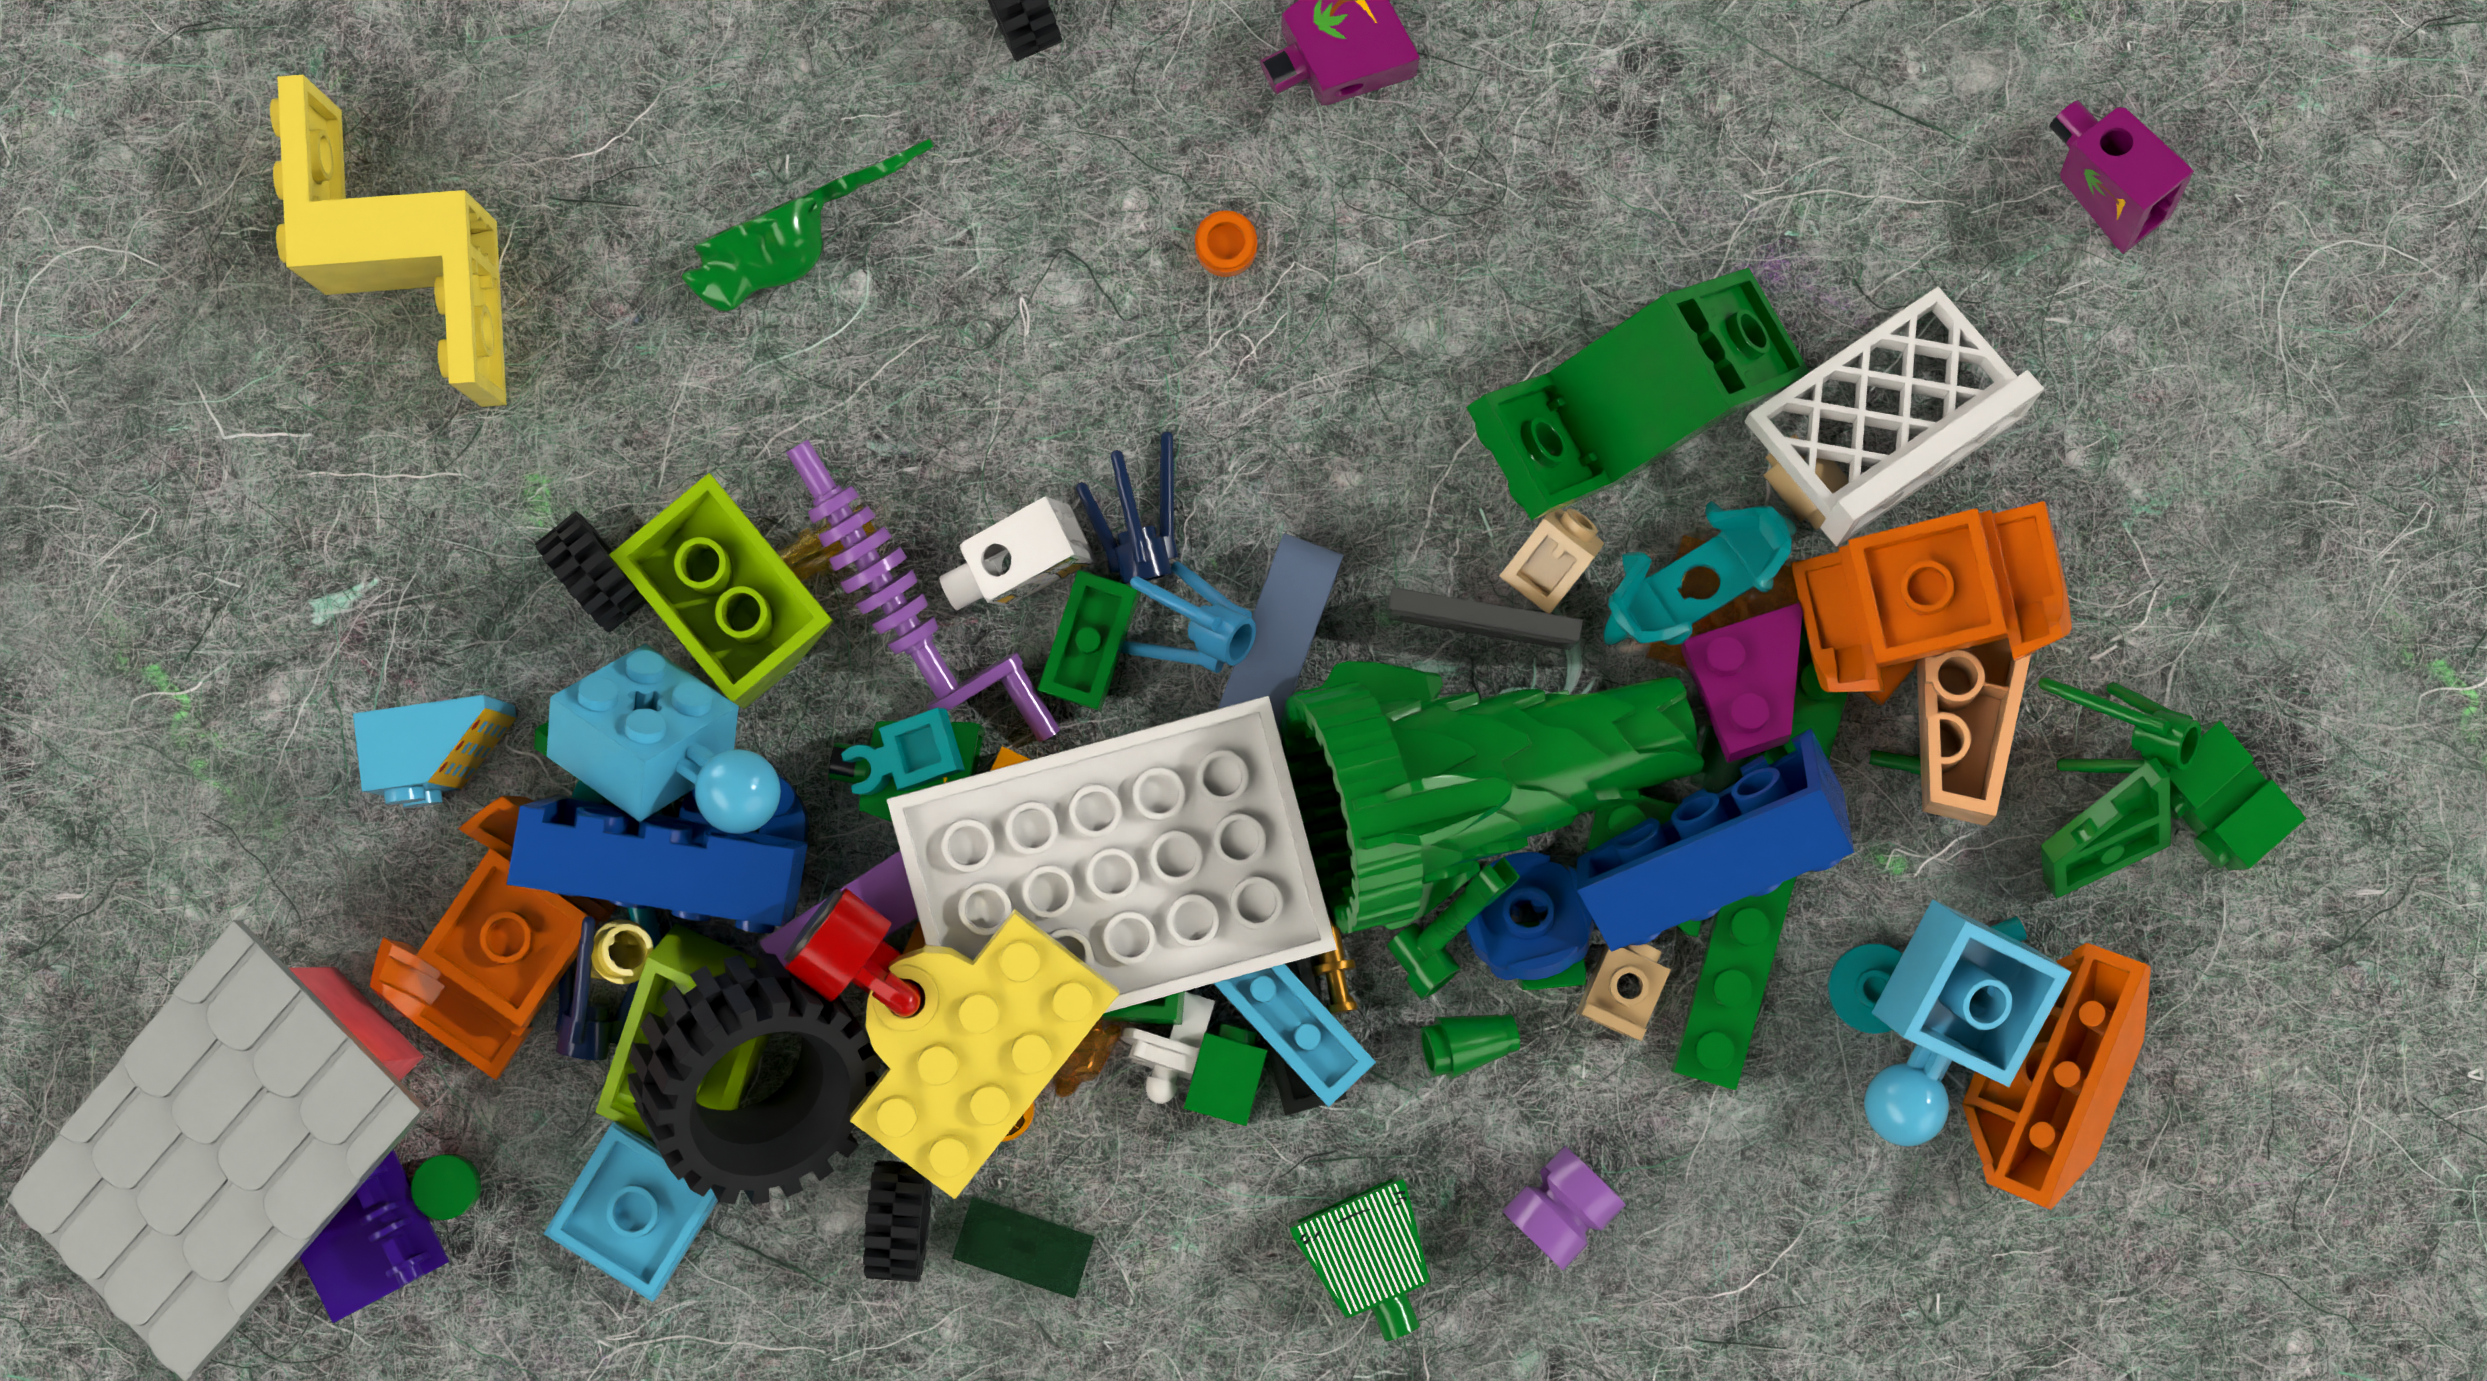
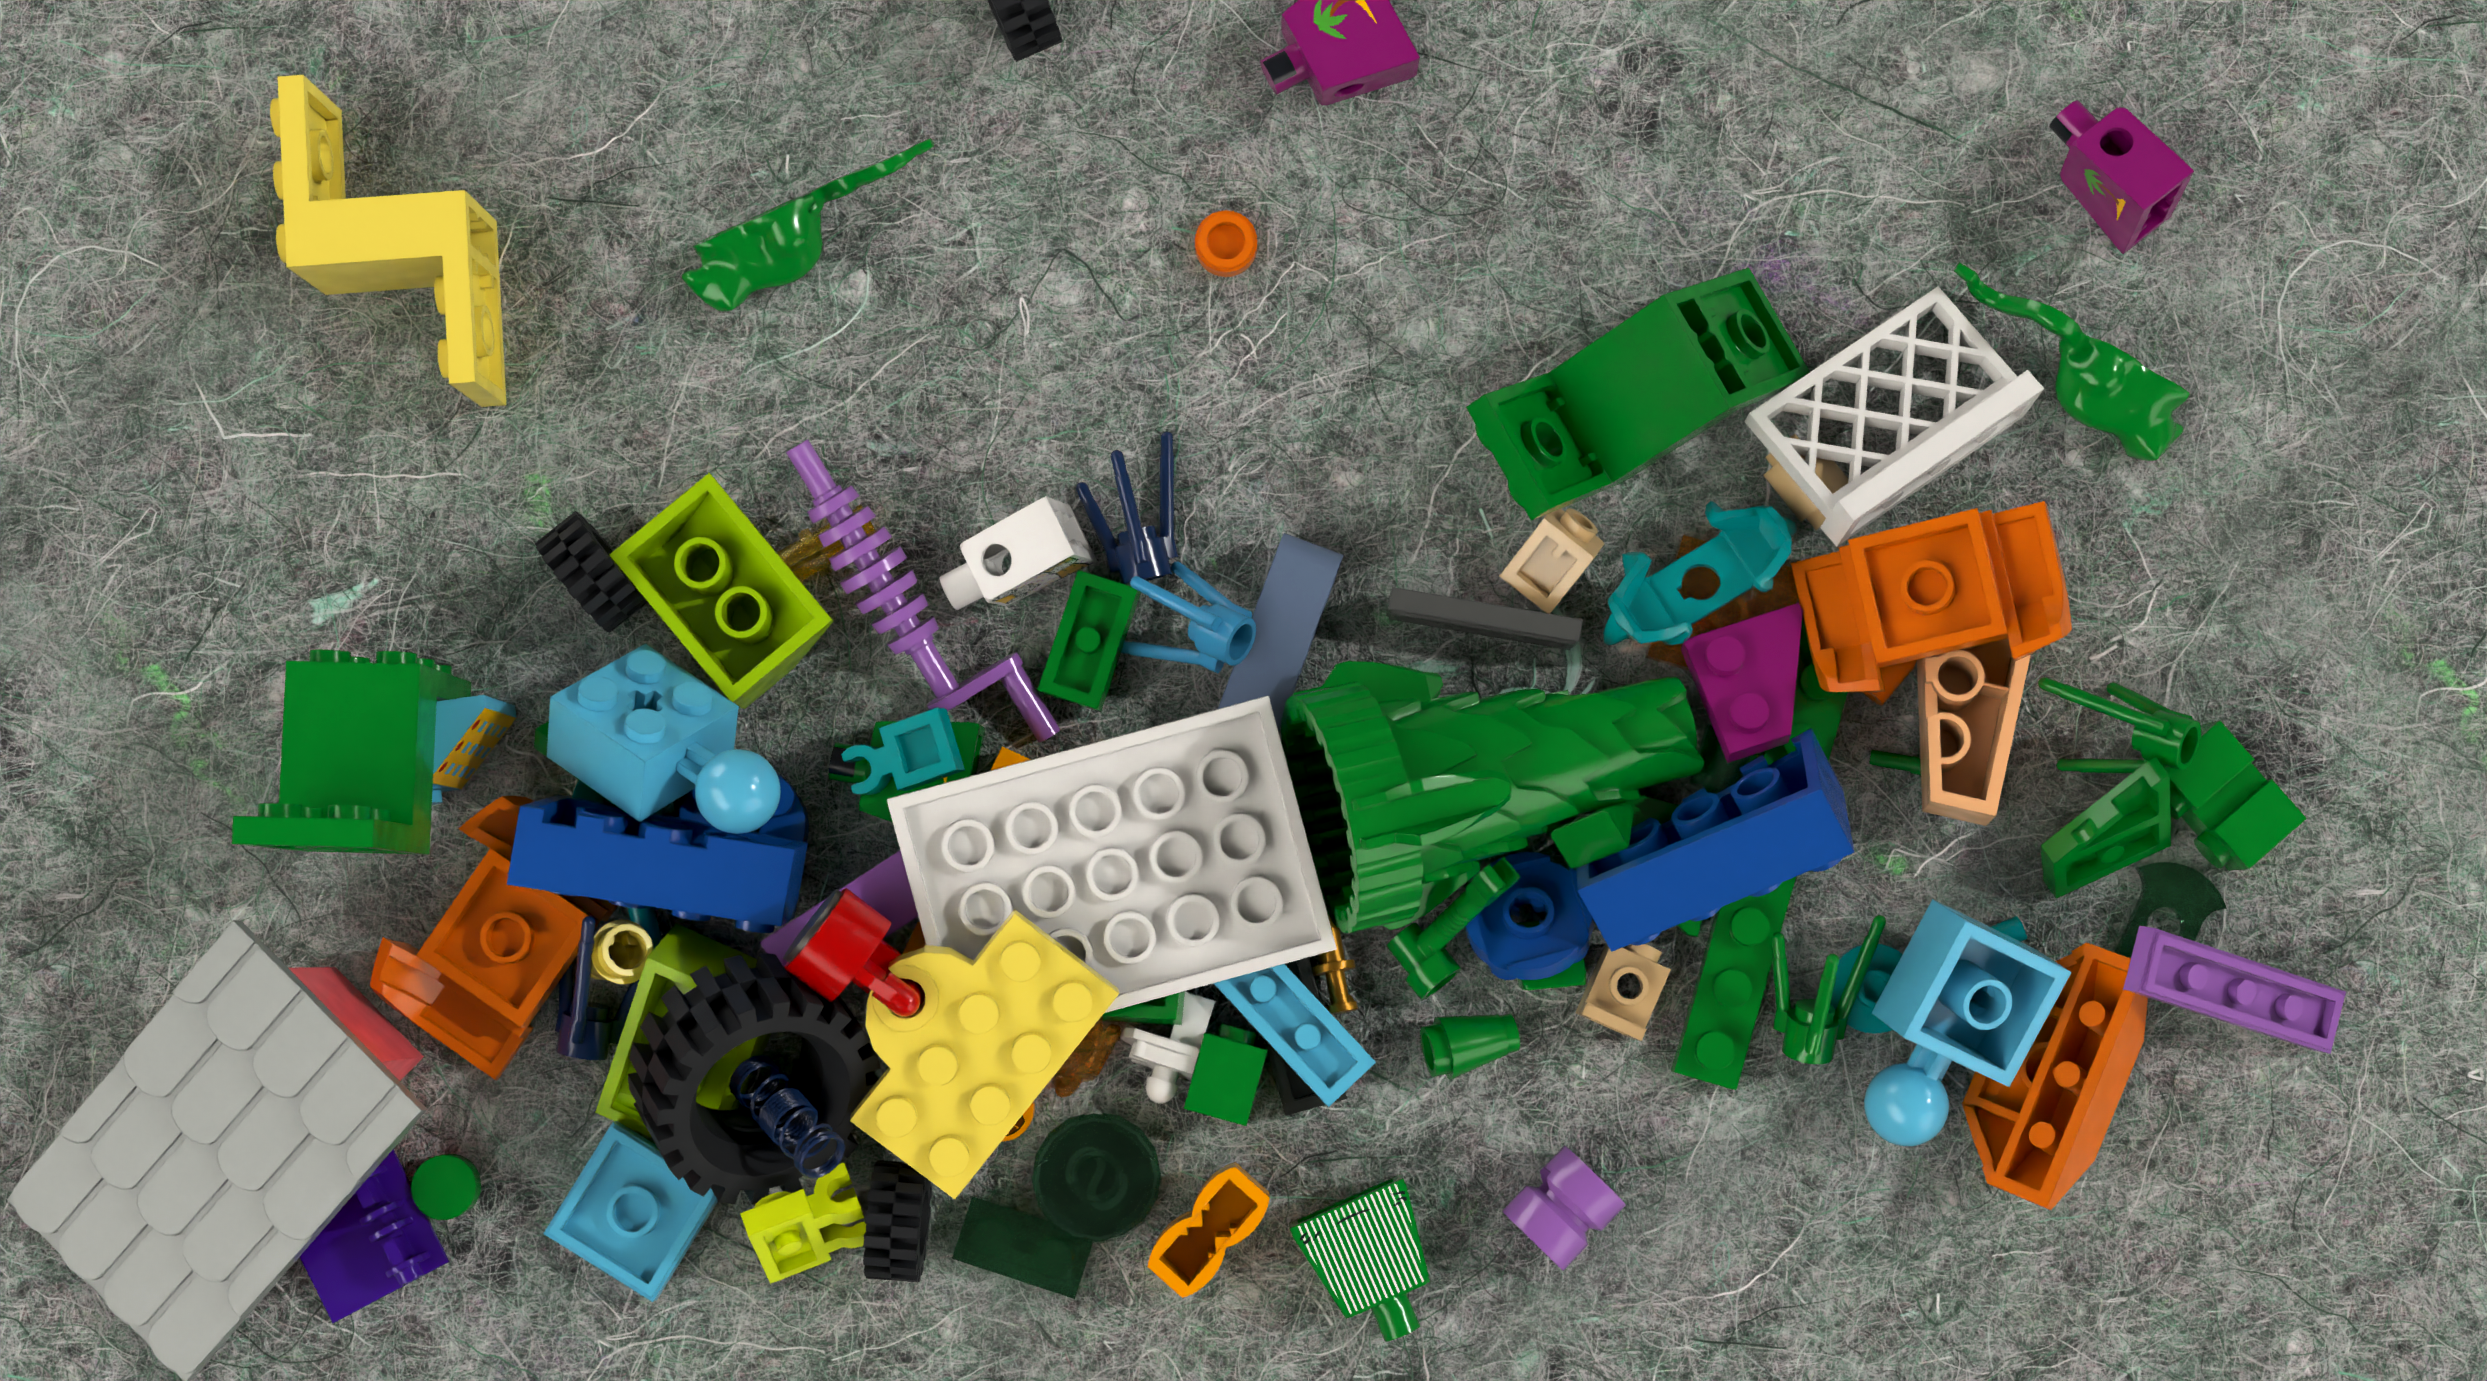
(355, 755): none -> green bracket
(776, 1106): none -> dark blue piece
(801, 1230): none -> neon yellow plate
(1096, 1177): none -> clear green tile
(1196, 1241): none -> light orange brick
(1594, 835): none -> green slope
(1814, 1023): none -> green plant
(2097, 380): none -> green animal
(2175, 888): none -> clear green piece
(2234, 989): none -> medium lavender tile

